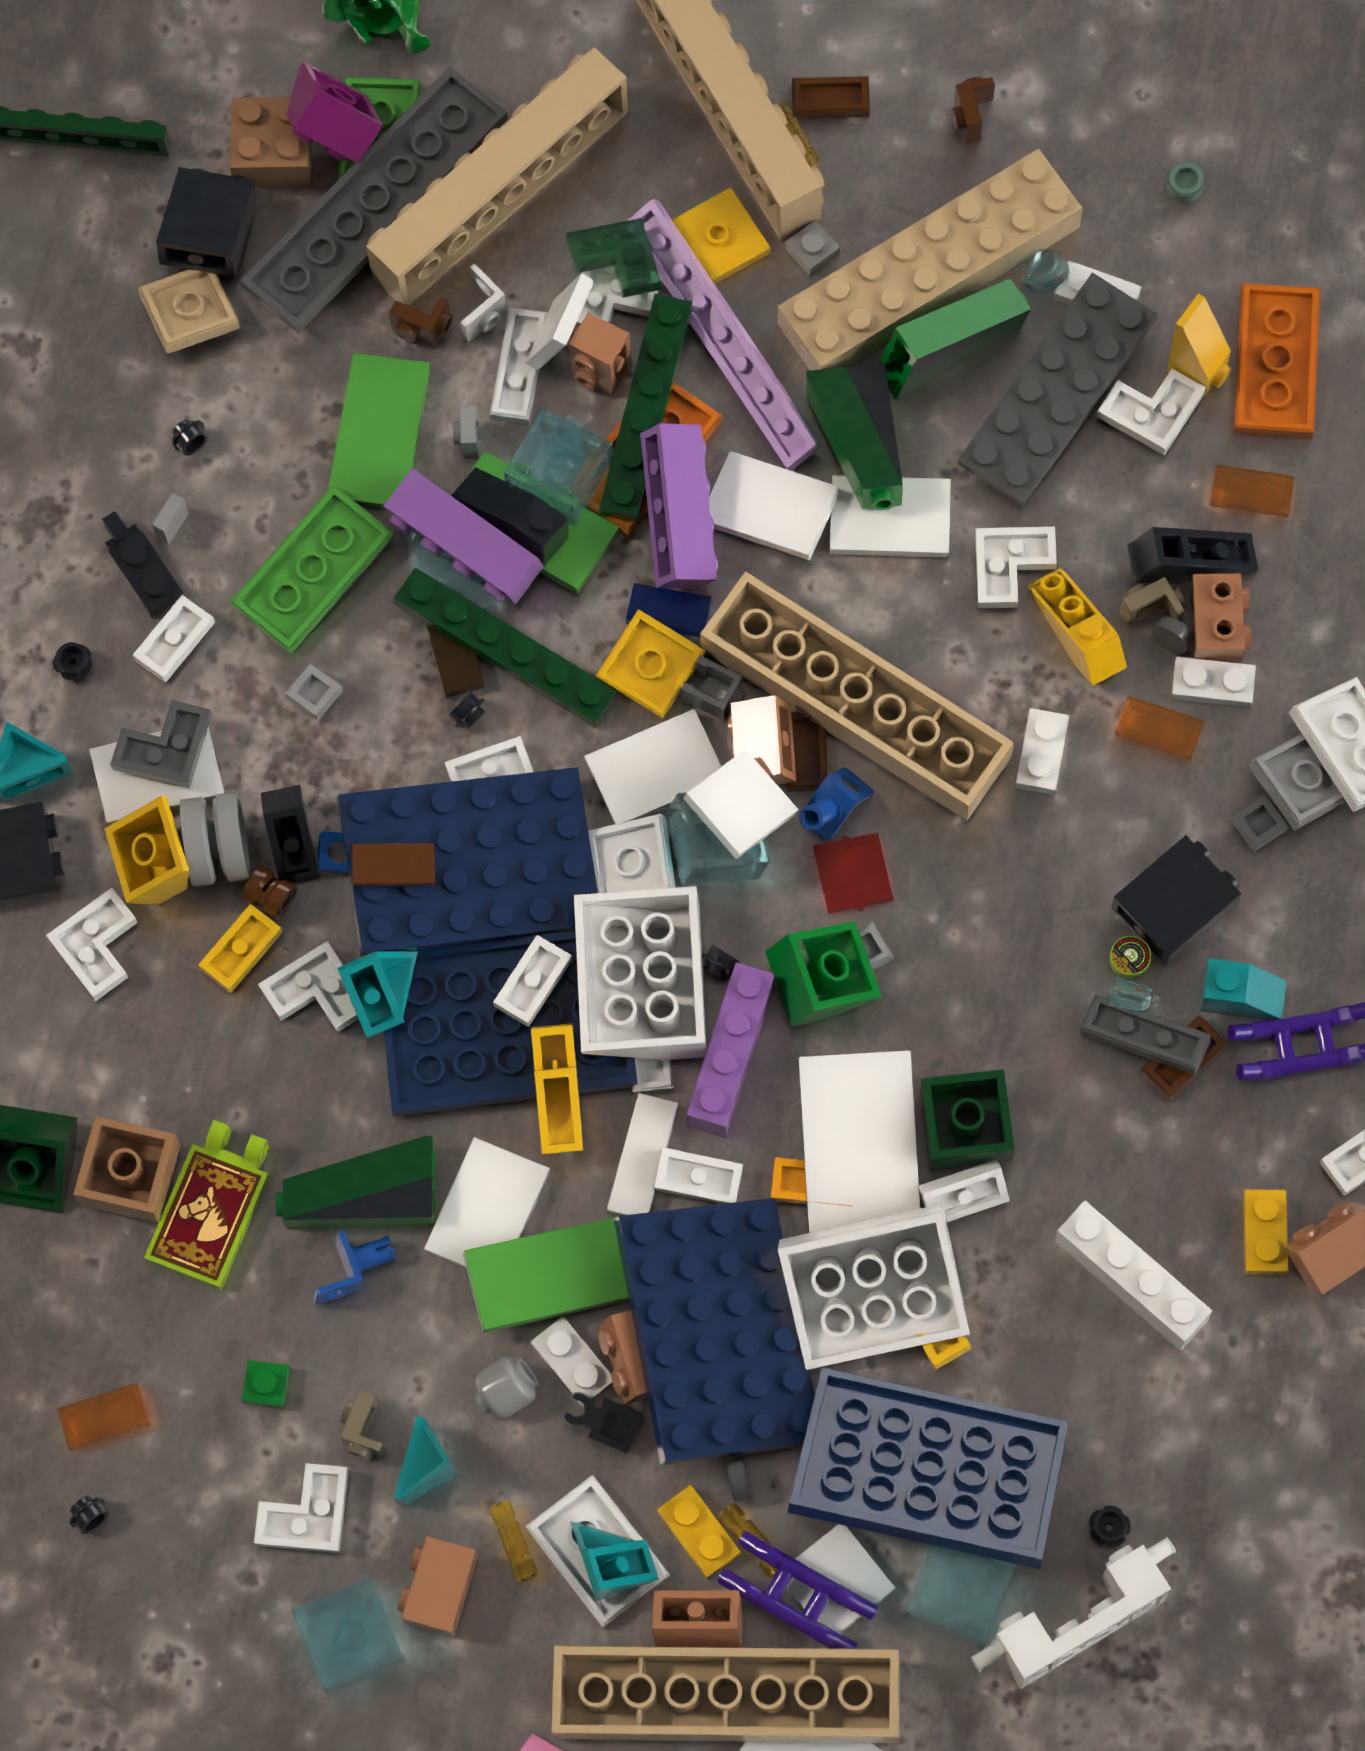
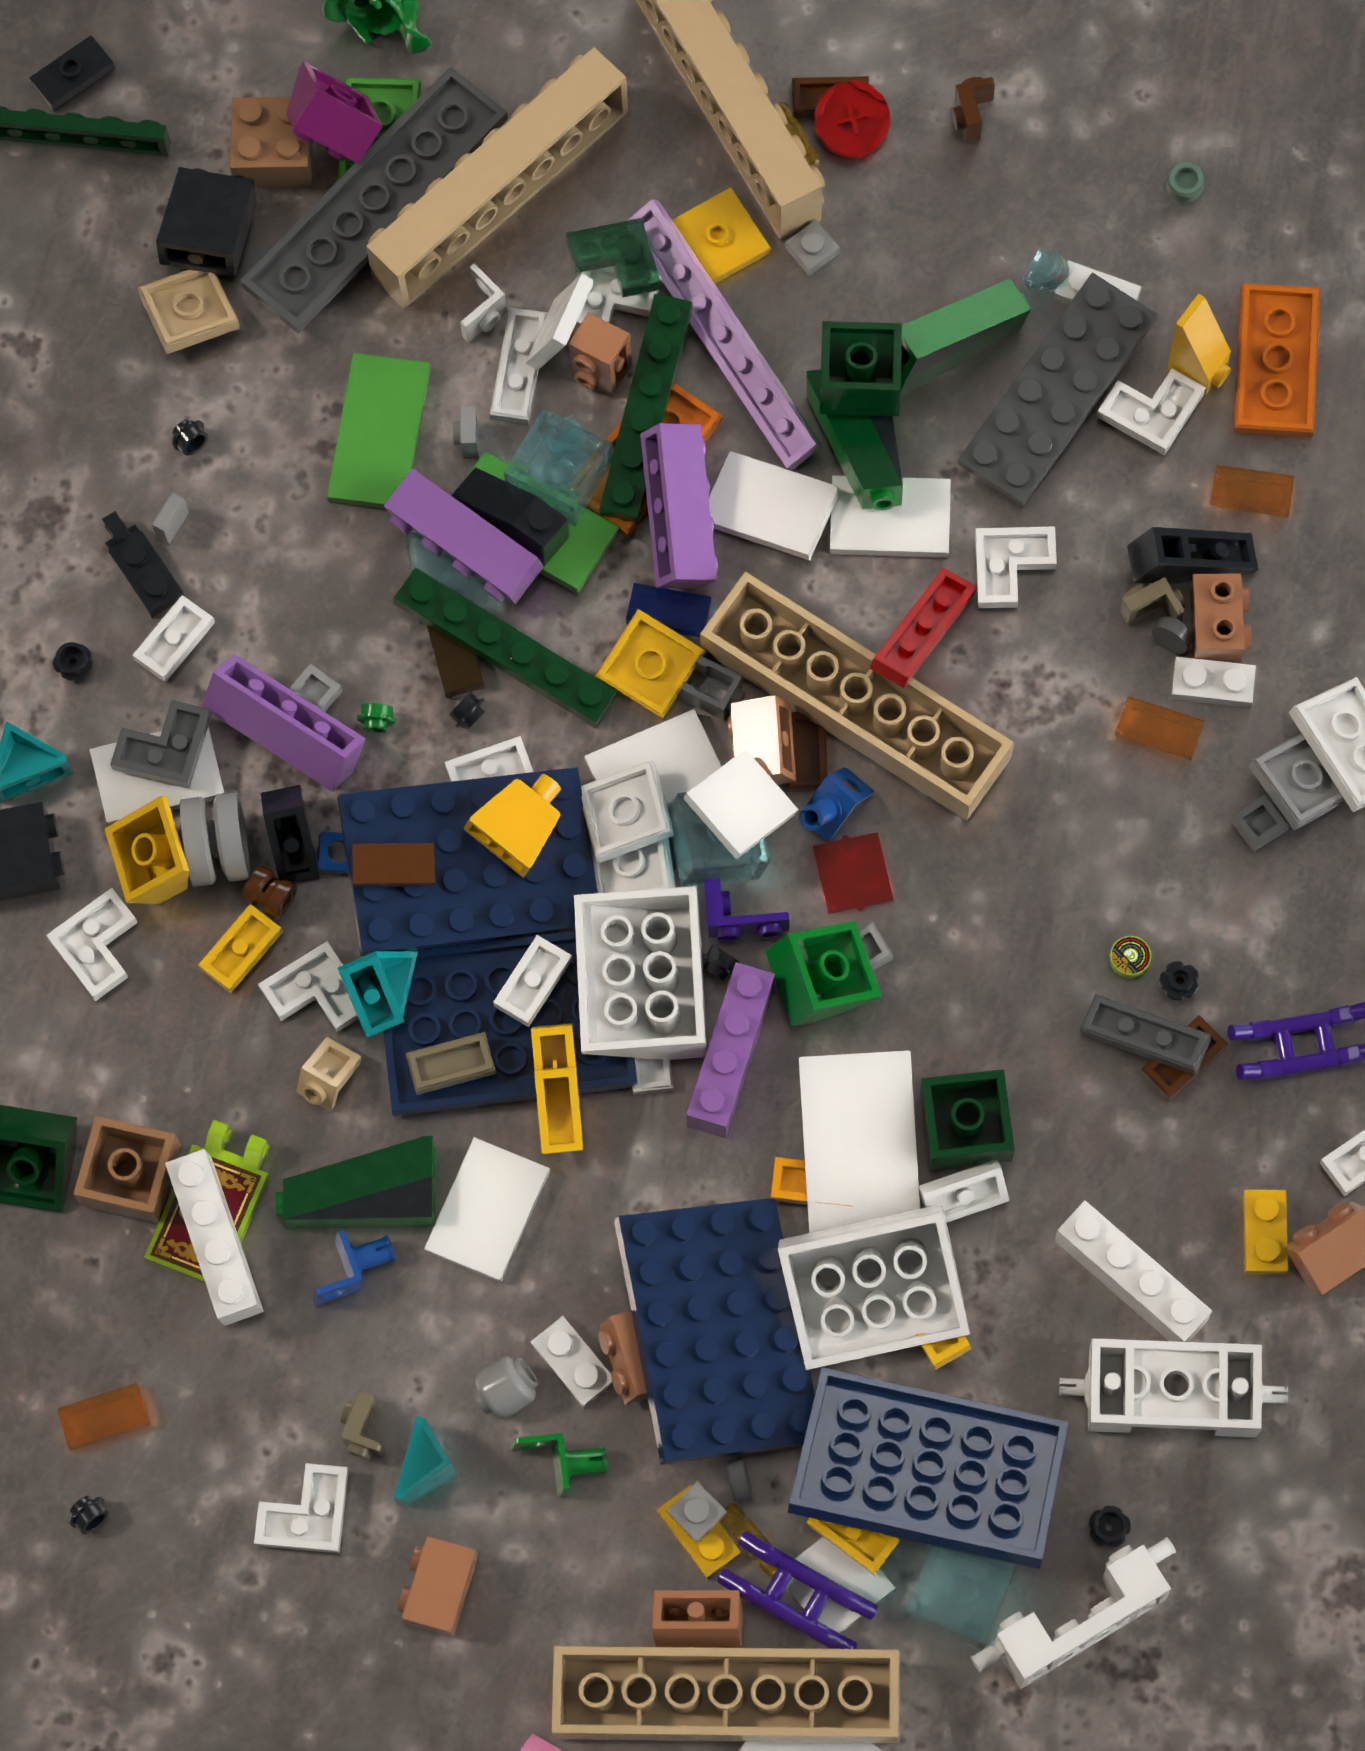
(72, 72): none -> black plate
(214, 1237): none -> white brick
(266, 1384): green plate -> none
(283, 722): none -> medium lavender brick
(312, 569): bright green tile -> none
(326, 1073): none -> tan bracket
(348, 1636): clear light blue container -> none
(376, 717): none -> green plate
(417, 325): reddish brown bracket -> none
(450, 1063): none -> dark tan tile
(513, 1541): clear yellow axle -> none
(517, 822): none -> yellow torso
(546, 1275): bright green tile -> none
(553, 1532): white tile -> none
(565, 1462): none -> green bracket
(611, 1423): black plate -> none
(614, 1561): teal slope -> none
(626, 811): none -> white tile
(647, 1134): white tile -> none
(696, 1512): none -> light grey plate
(697, 1176): white plate -> none
(731, 928): none -> dark purple bracket
(852, 119): none -> red tile
(860, 368): none -> dark green slope
(862, 1546): none -> yellow plate
(923, 627): none -> red plate
(931, 264): tan brick -> none
(1042, 751): white plate -> none
(1079, 626): yellow slope -> none
(1128, 1388): none -> white brick
(1130, 995): clear light blue tile -> none
(1172, 988): none -> black plate
(1177, 899): black brick -> none
(1242, 990): teal slope -> none

